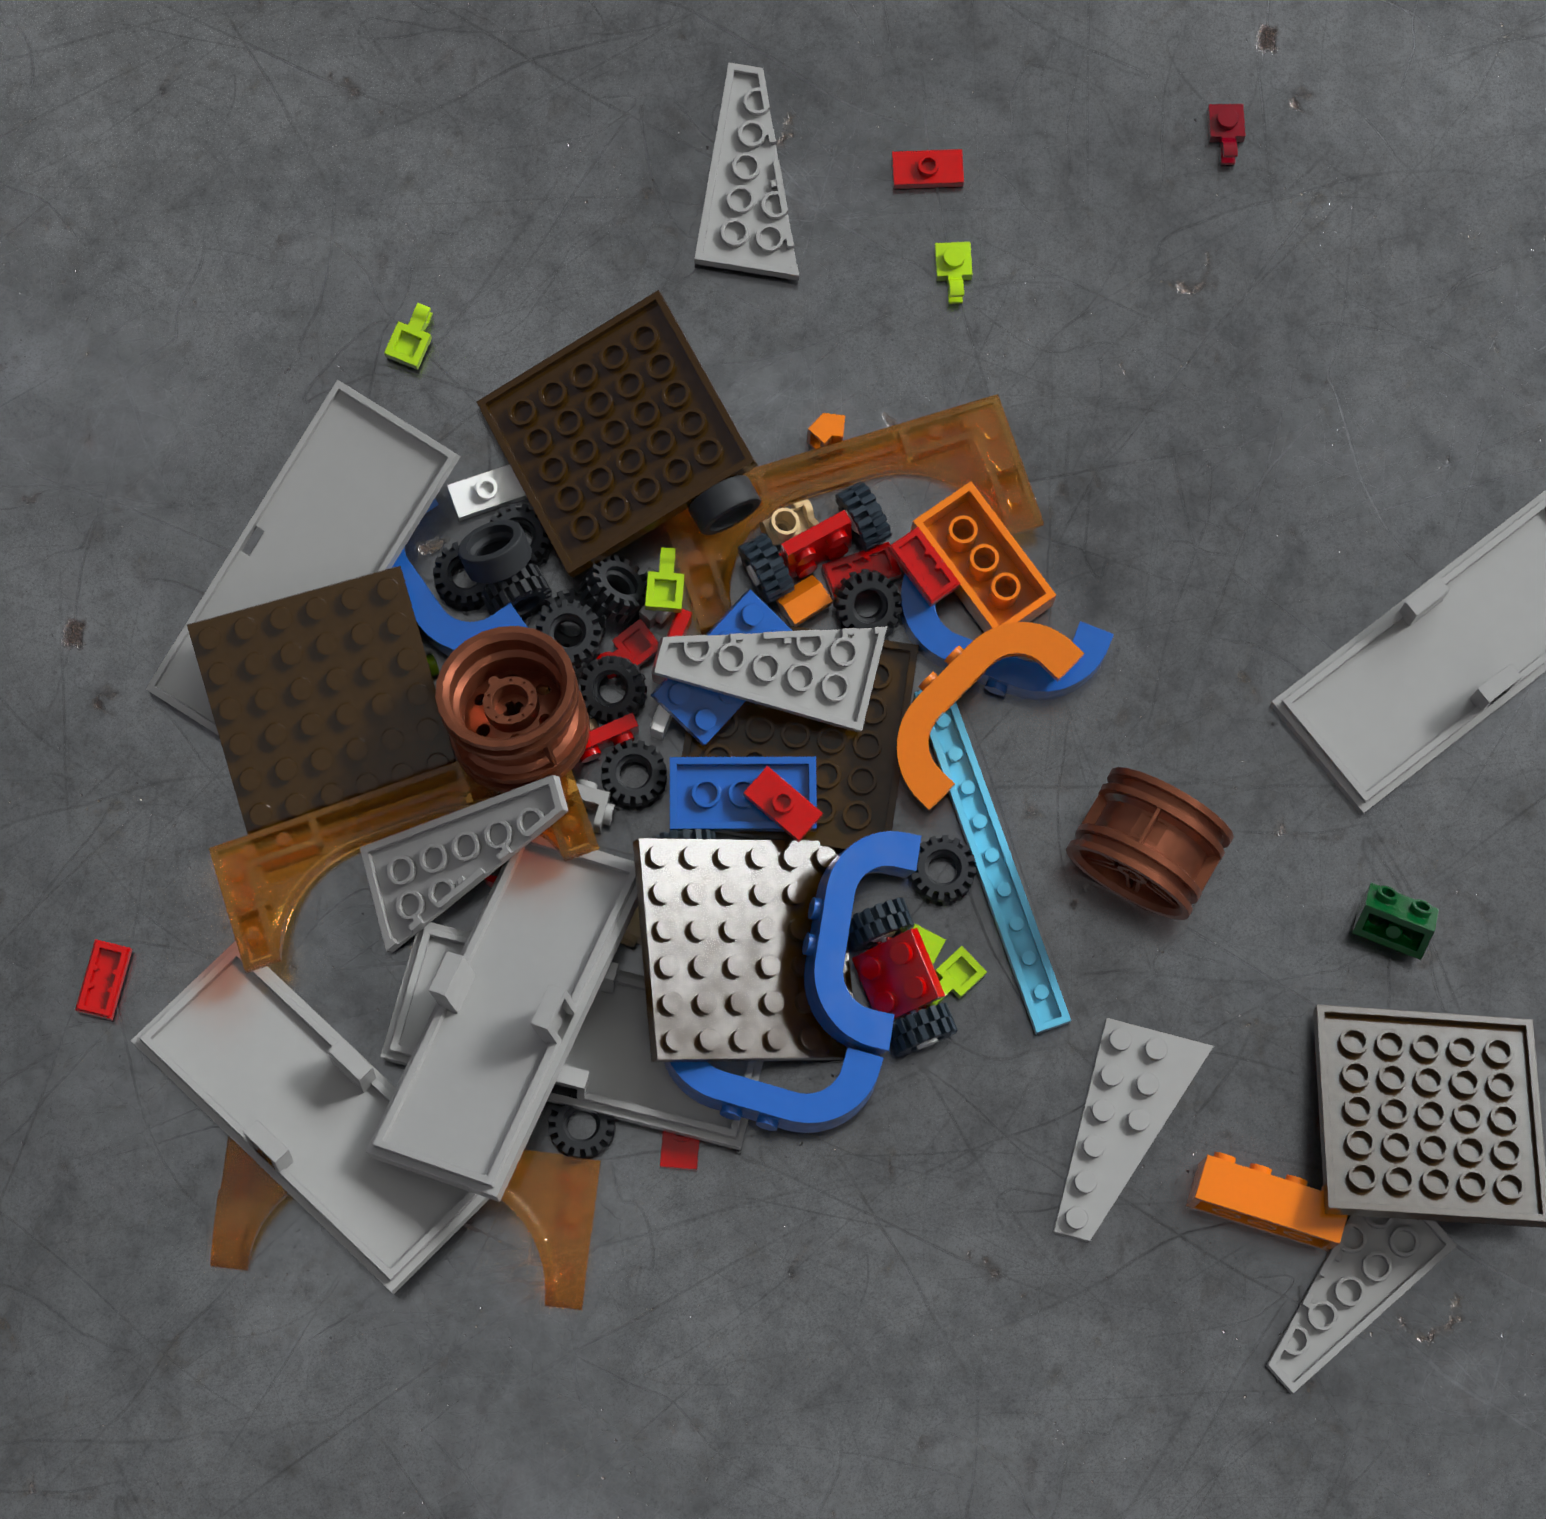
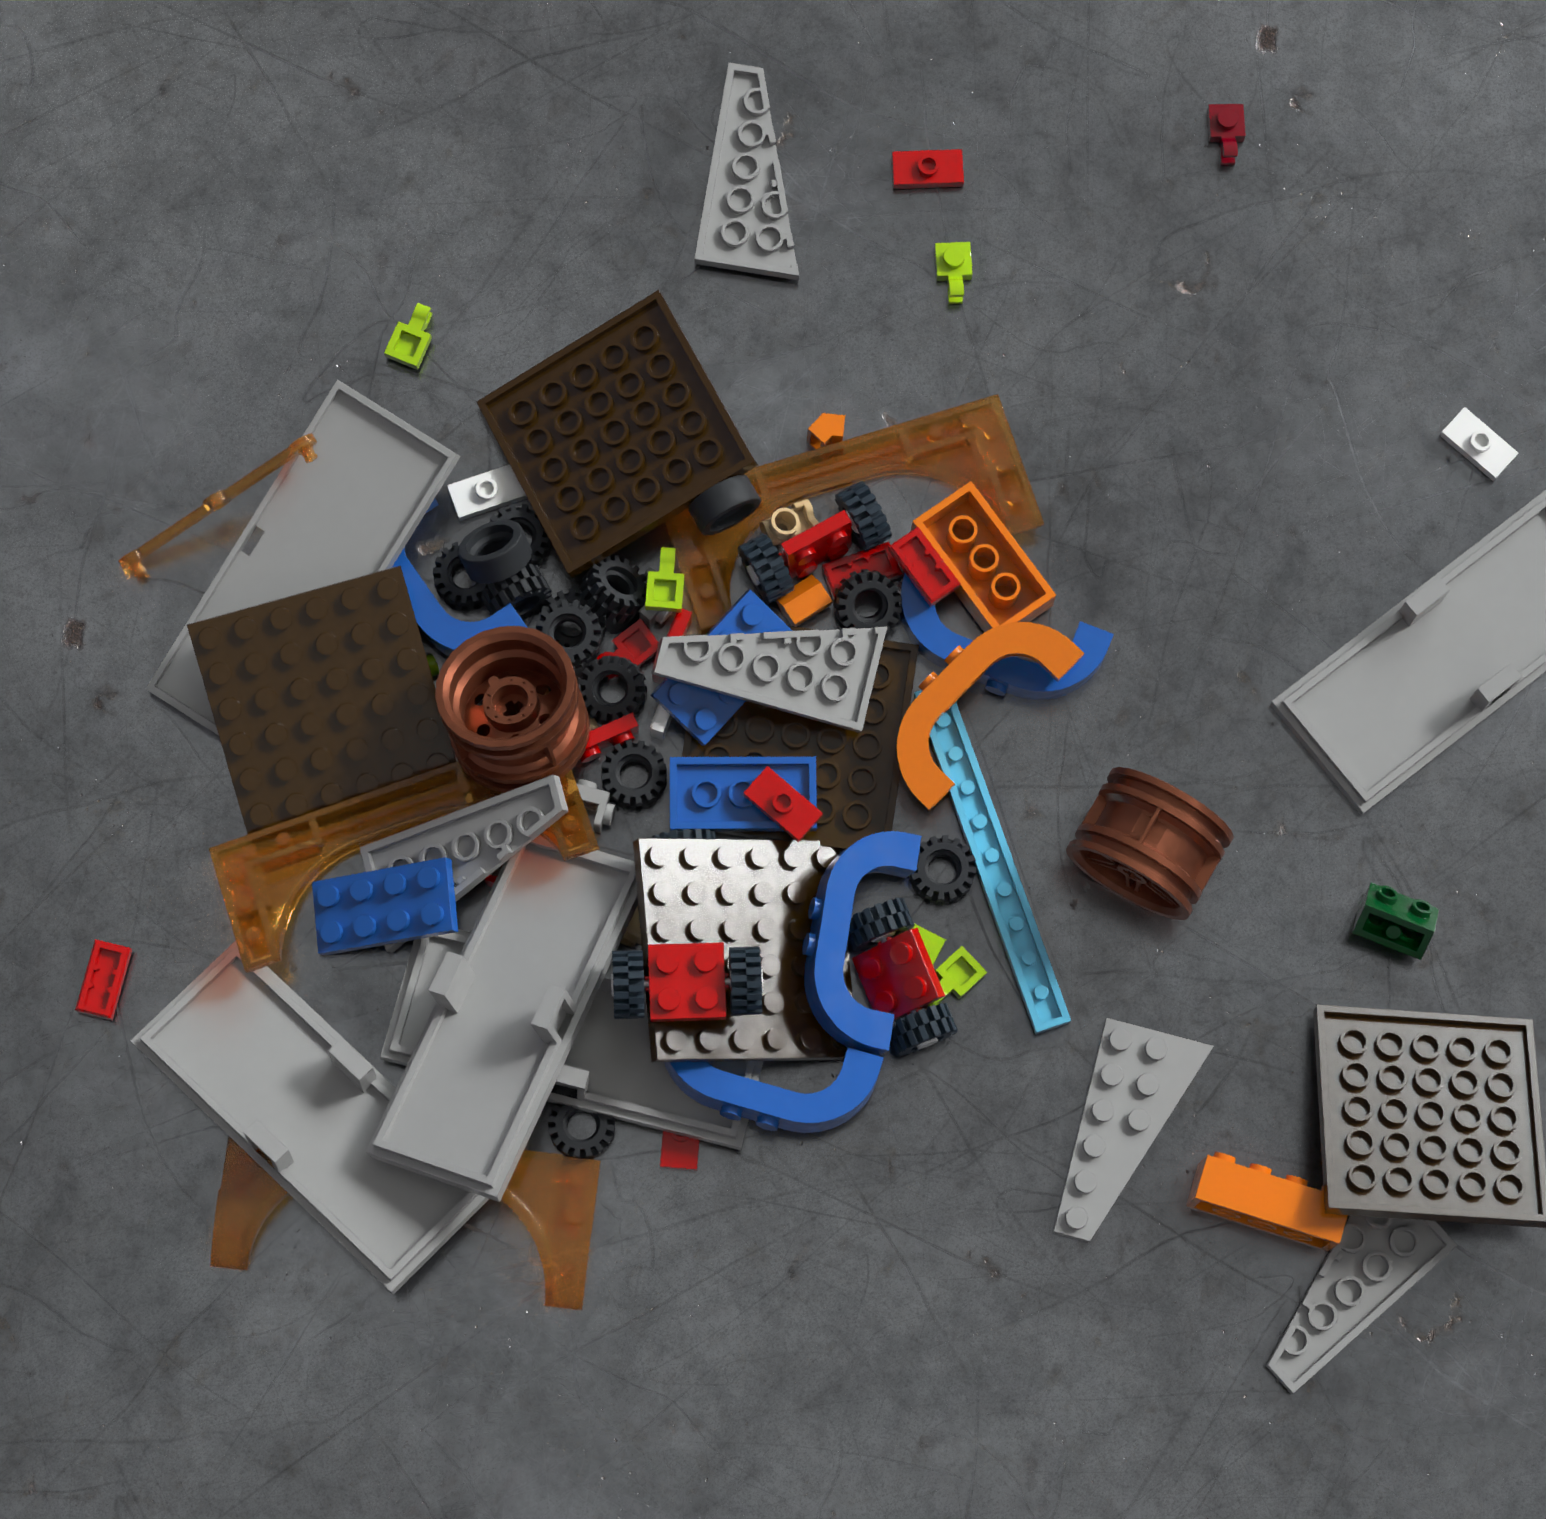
(216, 501): none -> clear orange piece
(385, 906): none -> blue plate
(687, 982): none -> plate
(1479, 444): none -> white plate

